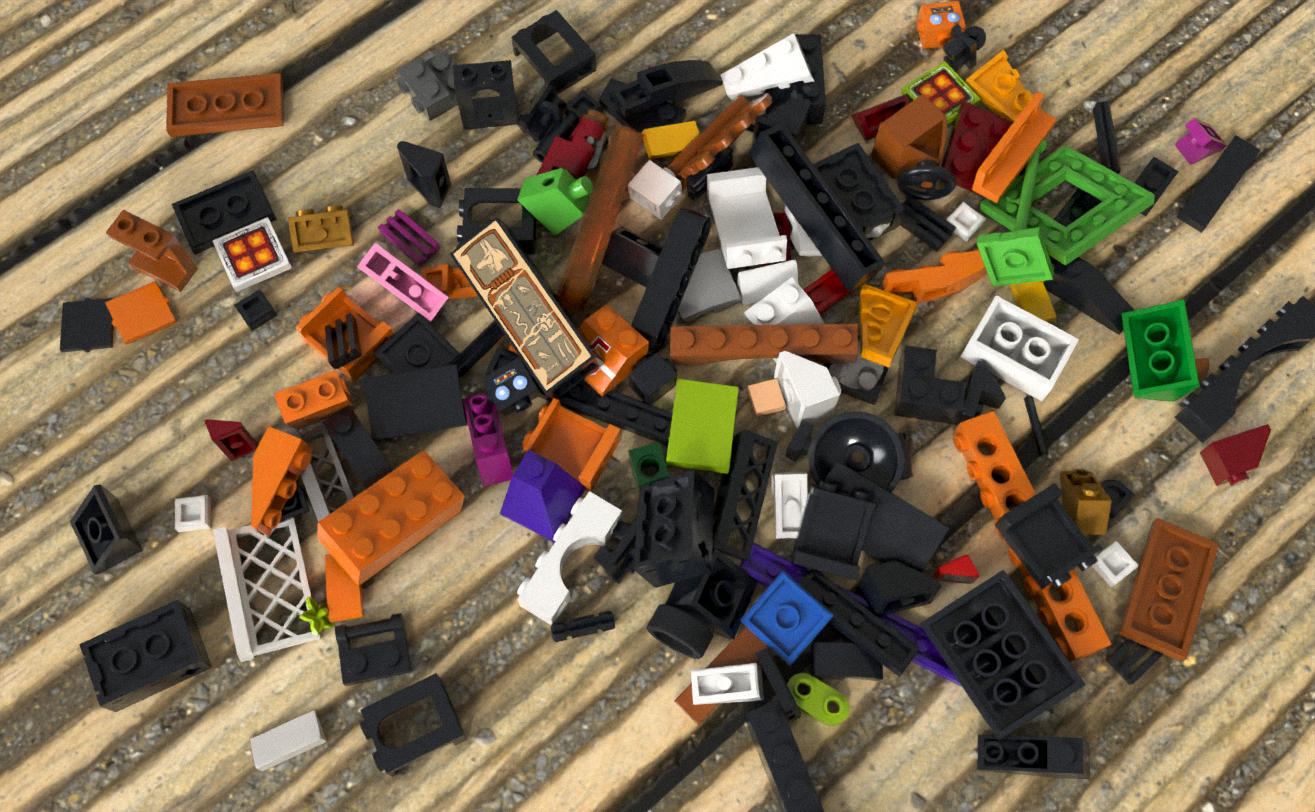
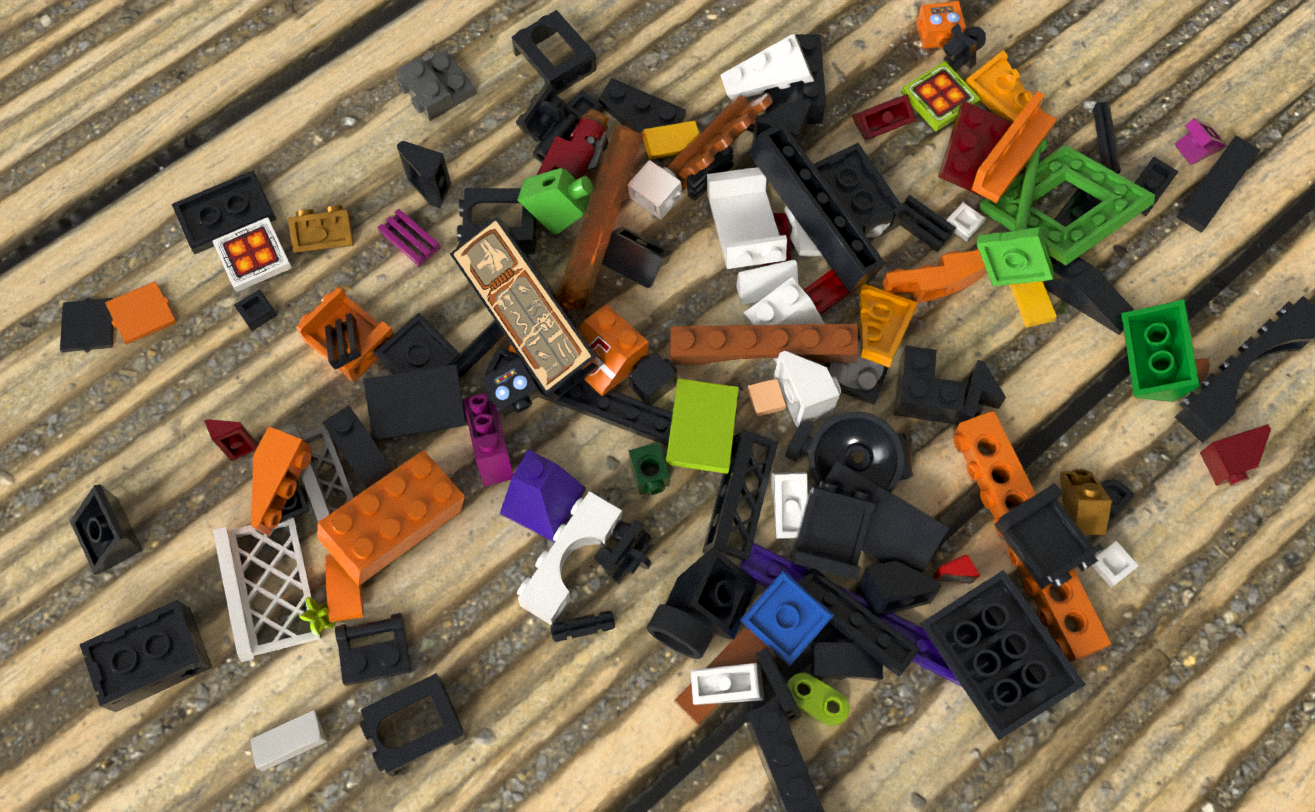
(157, 250): dark orange panel -> none
(192, 513): white tile -> none
(225, 104): dark orange plate -> none
(313, 400): orange panel -> none
(403, 282): bright pink slope -> none
(448, 281): orange slope -> none
(489, 110): black panel -> none
(573, 443): orange panel -> none
(666, 81): black slope -> none
(671, 276): black beam -> none
(674, 529): black piece -> none
(709, 287): light grey slope -> none
(912, 146): dark orange piece -> none
(1020, 348): white brick -> none
(1035, 424): black piece -> none
(1035, 756): black slope -> none
(1122, 669): black tile -> none
(1169, 589): dark orange plate -> none

